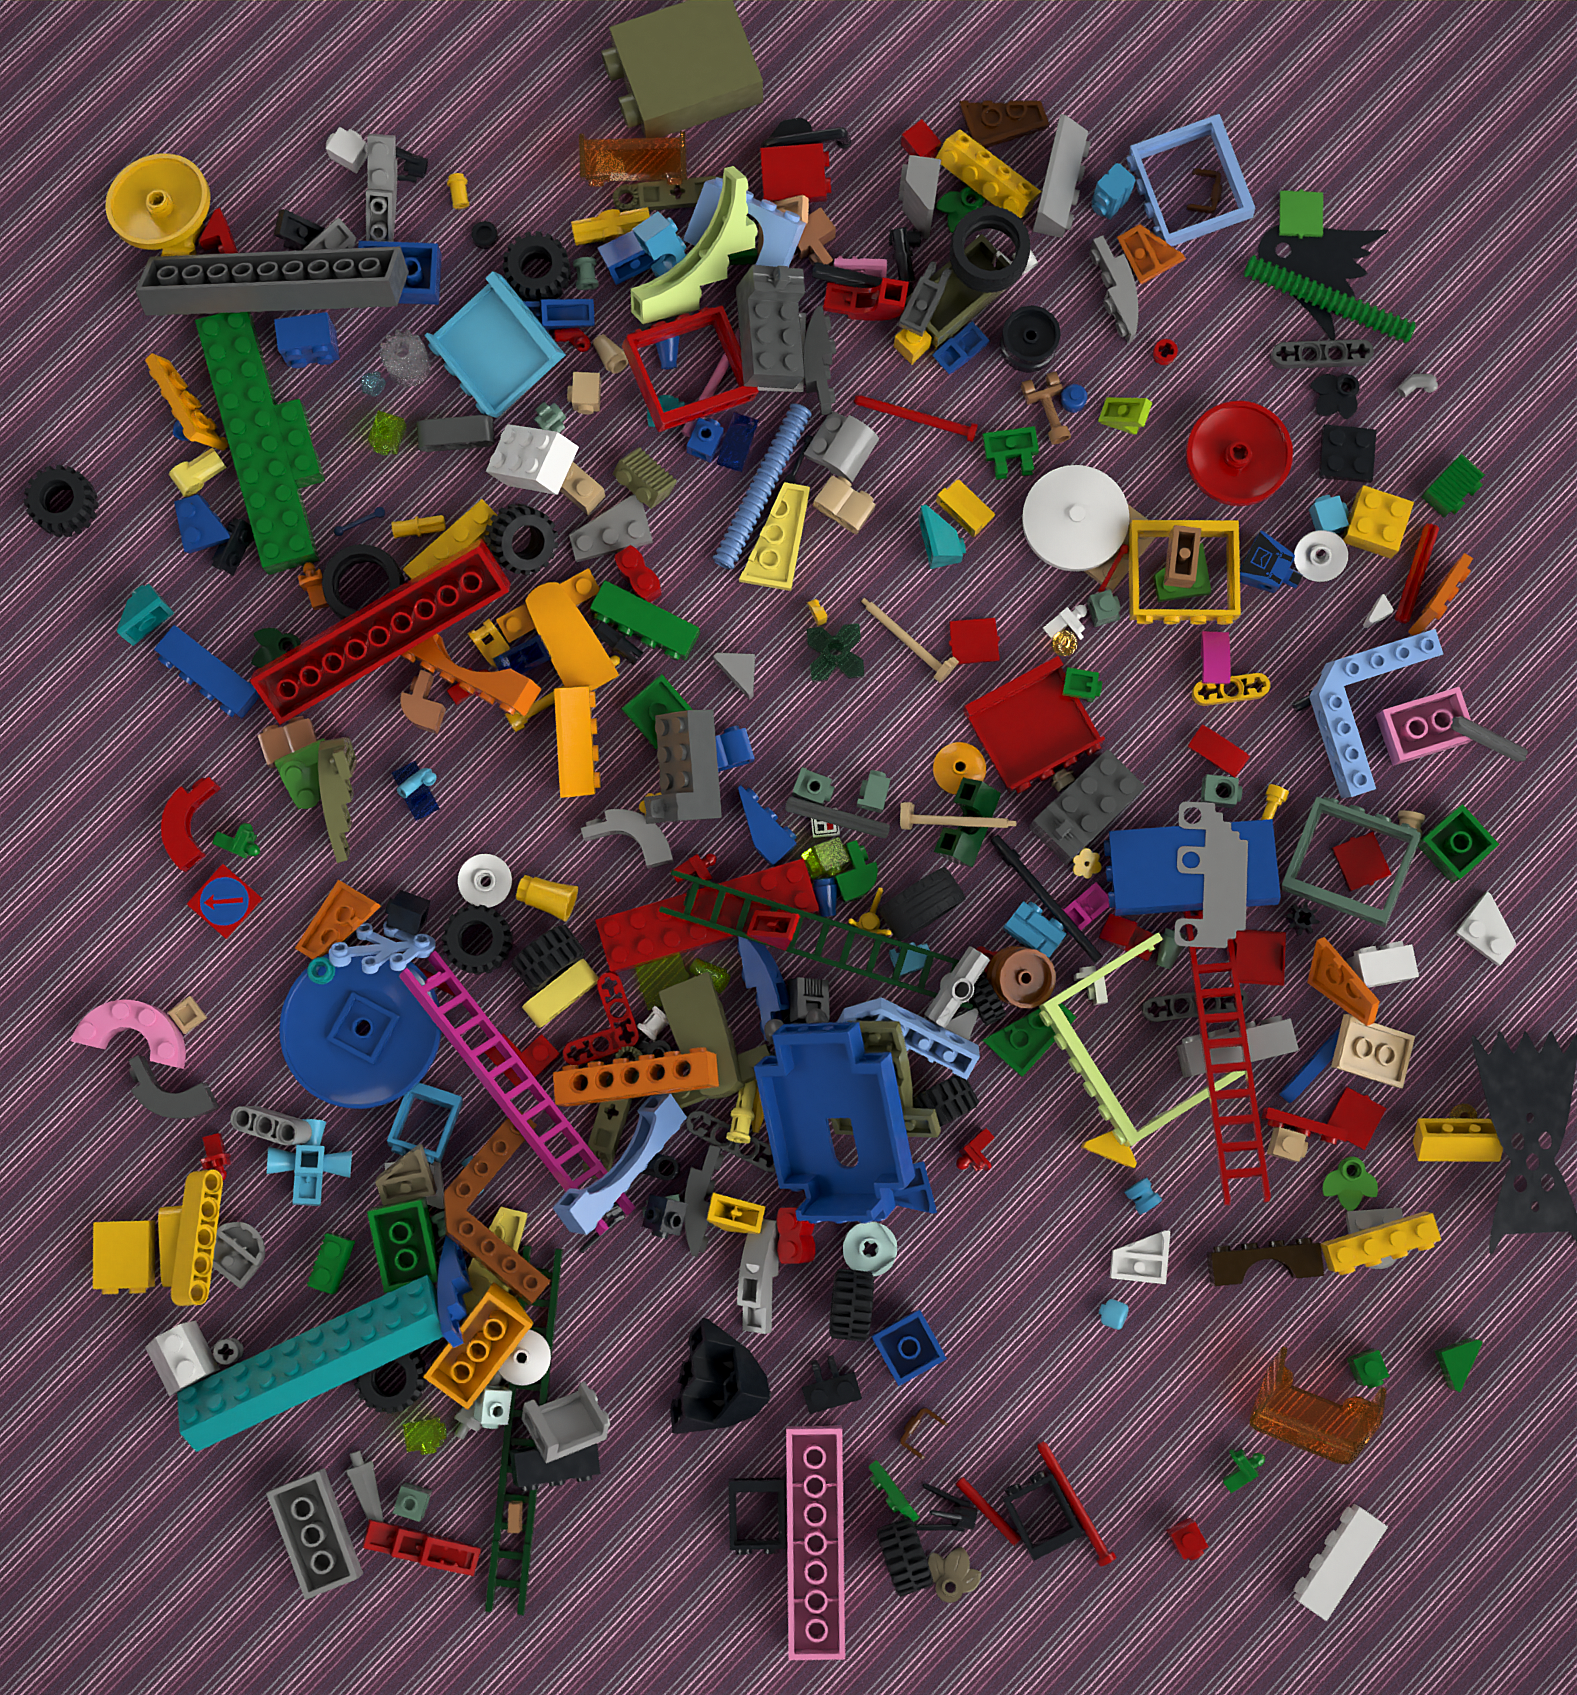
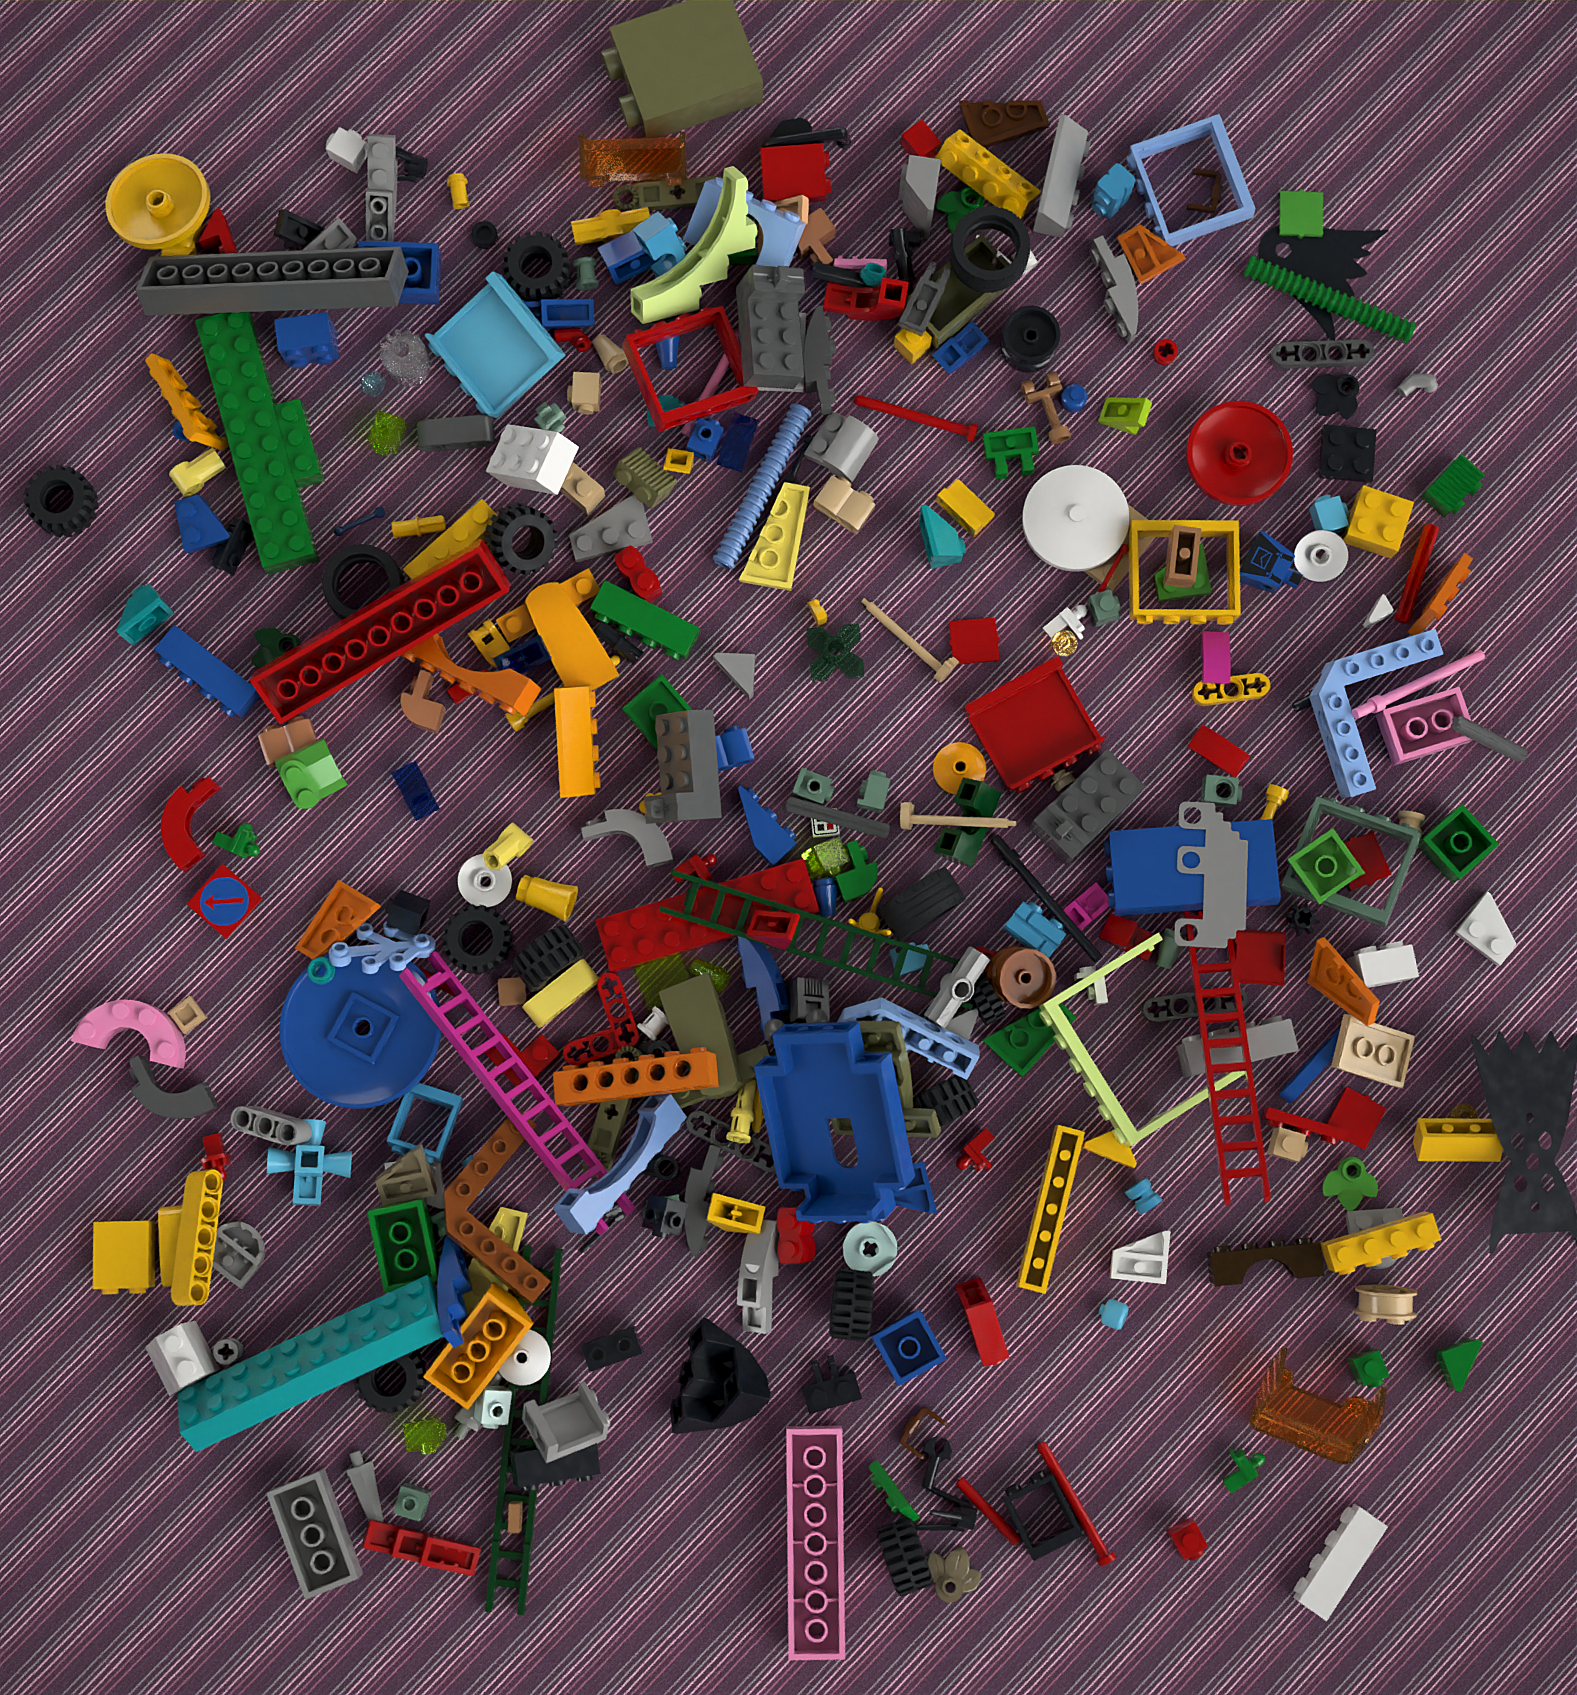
(313, 585): orange piece -> none
(331, 1263): green brick -> none
(335, 768): olive slope -> none
(415, 781): medium azure arm -> none
(510, 843): none -> light yellow piece
(512, 992): none -> medium nougat tile
(612, 1348): none -> black brick
(679, 461): none -> yellow slope
(764, 1484): black window -> none
(872, 274): none -> teal plate
(934, 1461): none -> black bar
(982, 1322): none -> red slope
(1050, 1209): none -> yellow brick
(1082, 684): green bracket -> none
(1092, 867): yellow plant -> none
(1325, 865): none -> bright green slope
(1378, 702): none -> bright pink bar
(1385, 1302): none -> tan wheel

